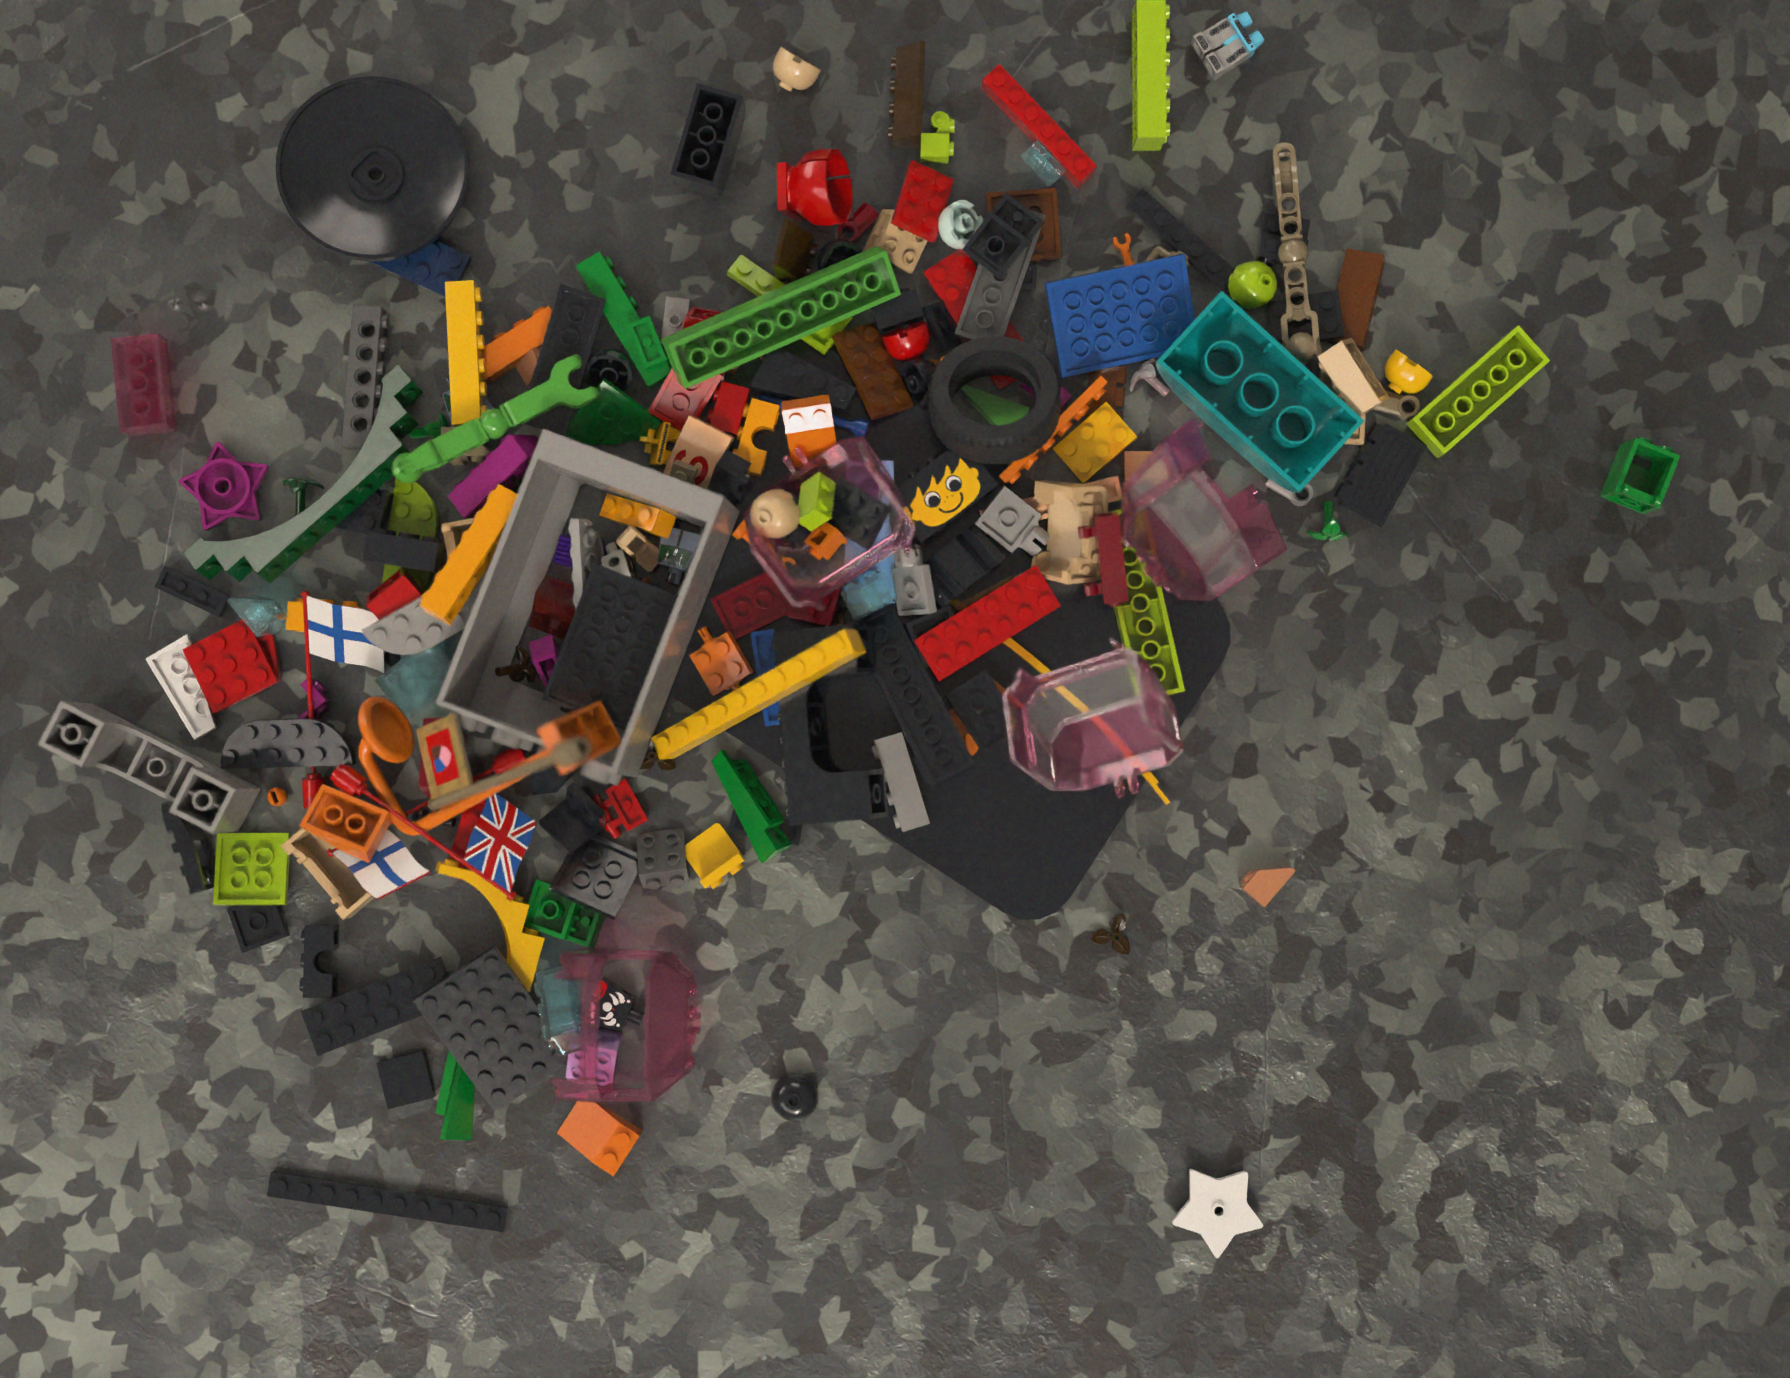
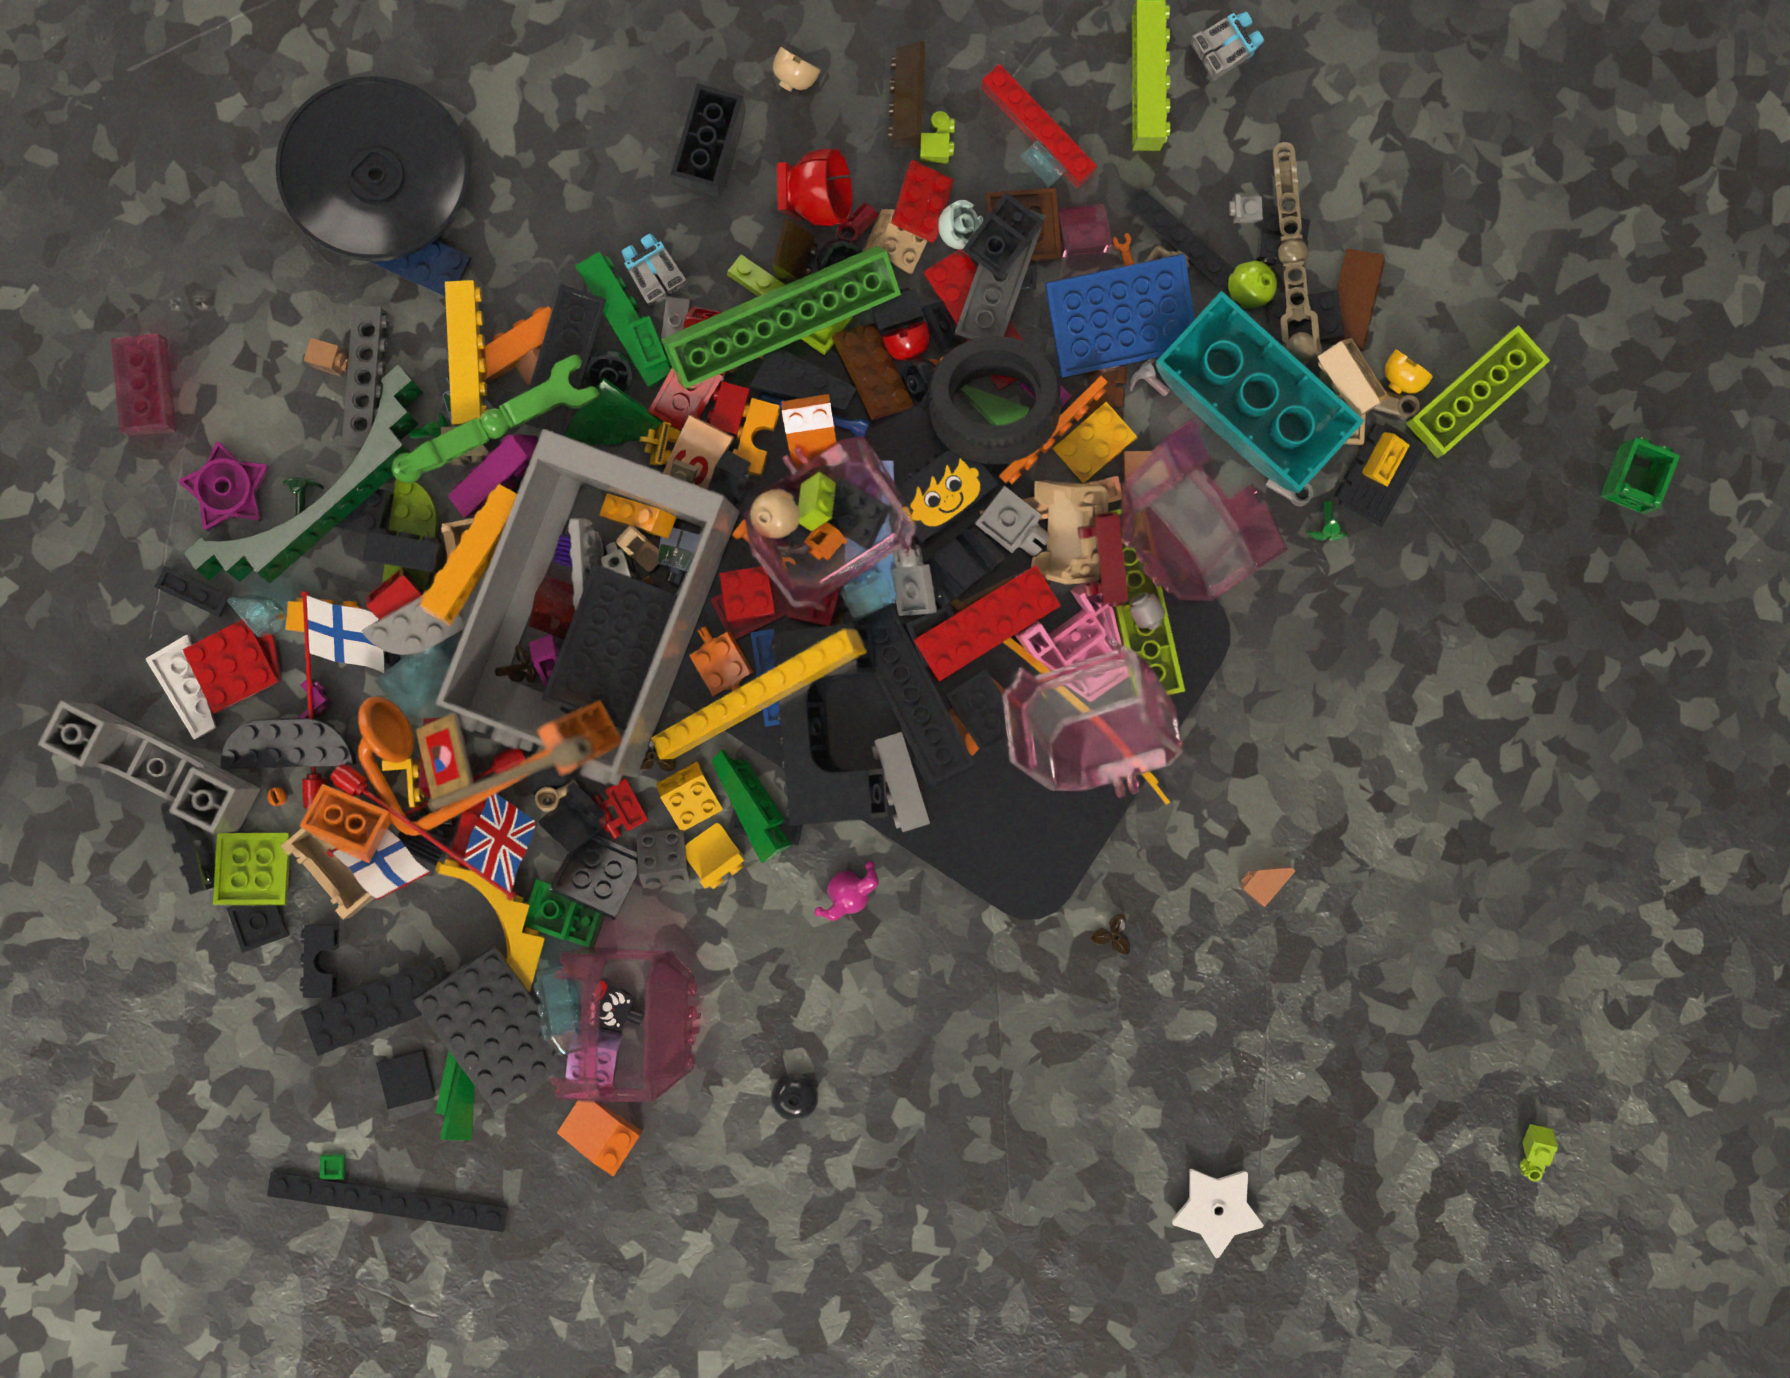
(326, 357): none -> medium nougat brick
(332, 1166): none -> green tile
(415, 794): none -> yellow bracket
(423, 848): none -> black brick
(551, 795): none -> tan bar
(647, 265): none -> hips
(688, 796): none -> yellow bracket
(747, 594): none -> red brick
(849, 893): none -> dark pink piece
(1078, 638): none -> bright pink wedge
(1084, 230): none -> clear pink slope
(1147, 611): none -> light grey head
(1246, 209): none -> light grey bracket
(1385, 458): none -> yellow slope
(1539, 1150): none -> lime brick

